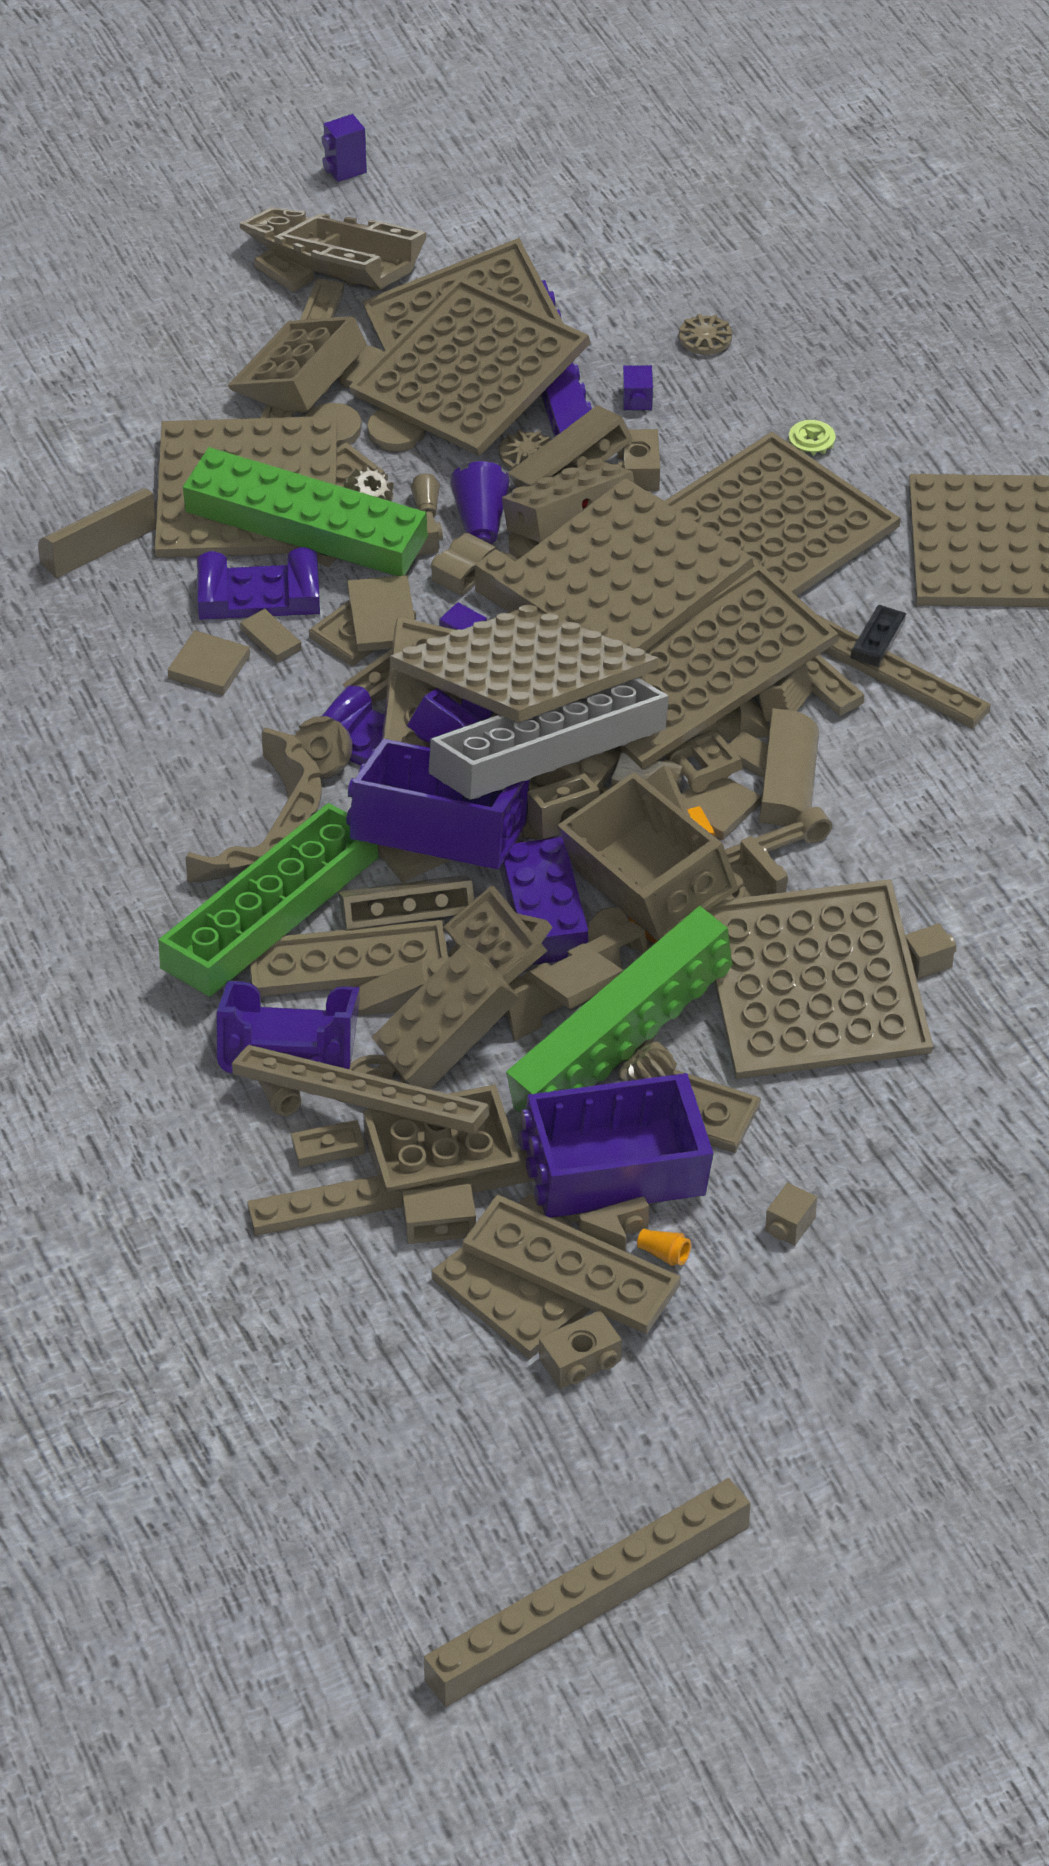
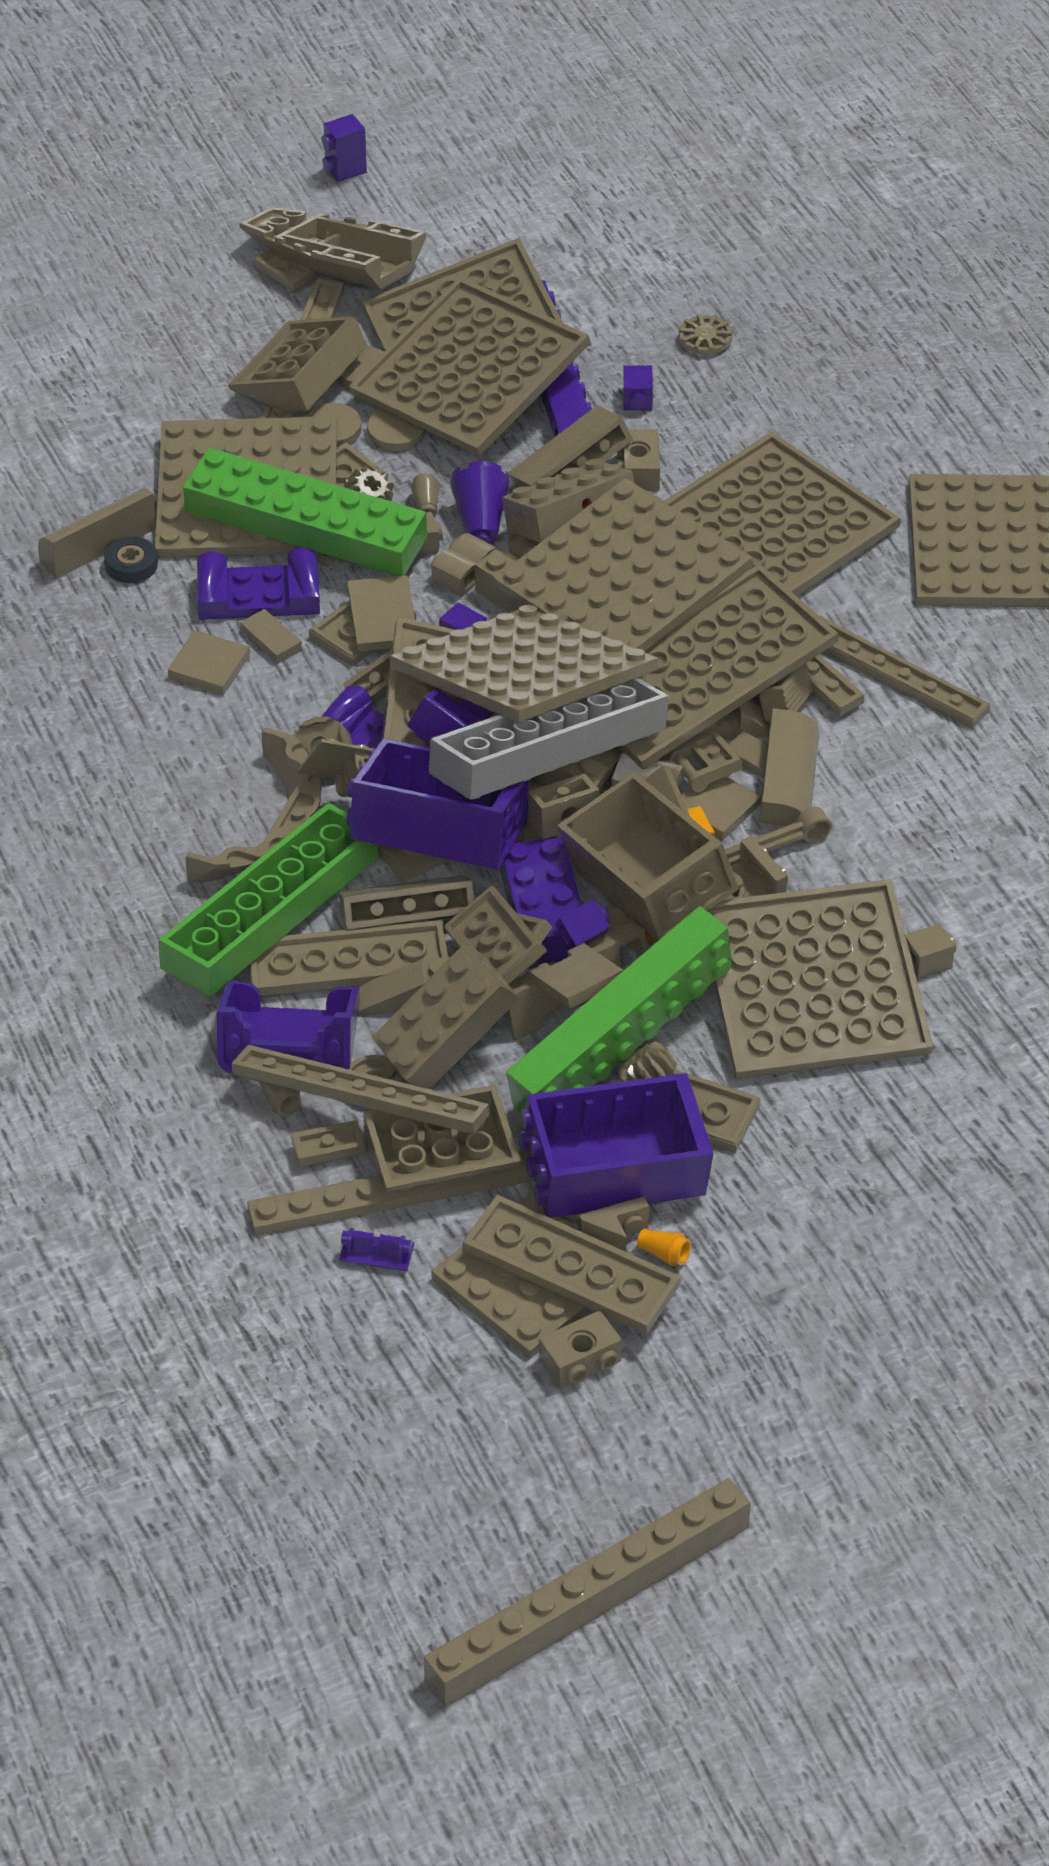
(131, 571): none -> black bush
(337, 762): none -> dark tan hinge
(374, 1251): none -> dark purple hinge
(438, 1213): dark tan brick -> none
(522, 449): dark tan wheel -> none
(583, 924): none -> dark purple brick
(791, 1214): dark tan brick -> none
(815, 430): yellowish green gear -> none
(878, 635): black tile -> none

